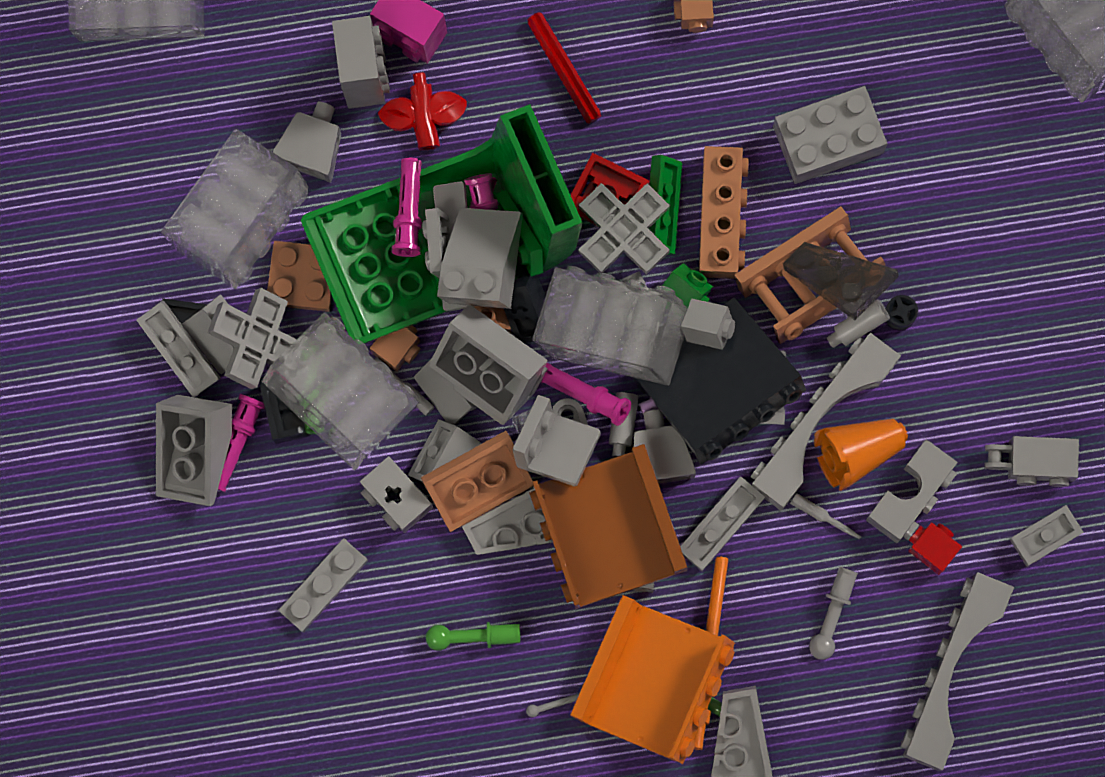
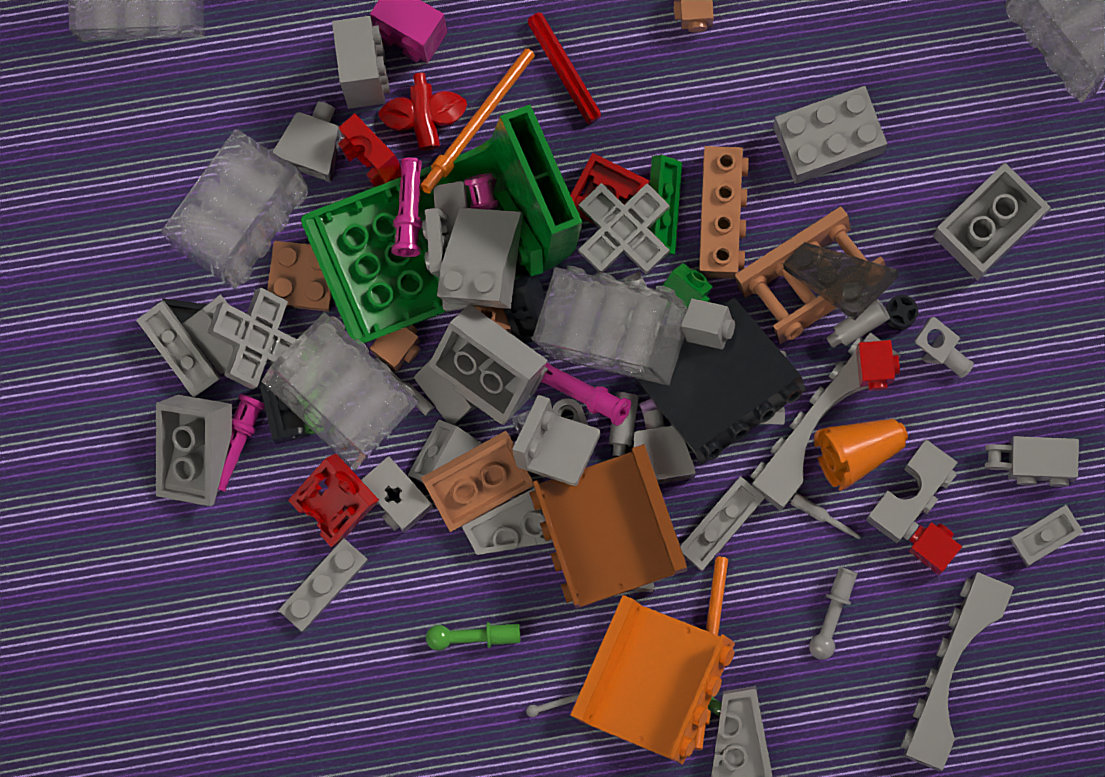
(343, 492): none -> red brick
(364, 145): none -> red brick
(445, 163): none -> orange bar
(876, 364): none -> red brick
(943, 348): none -> light grey bracket
(991, 221): none -> light grey brick

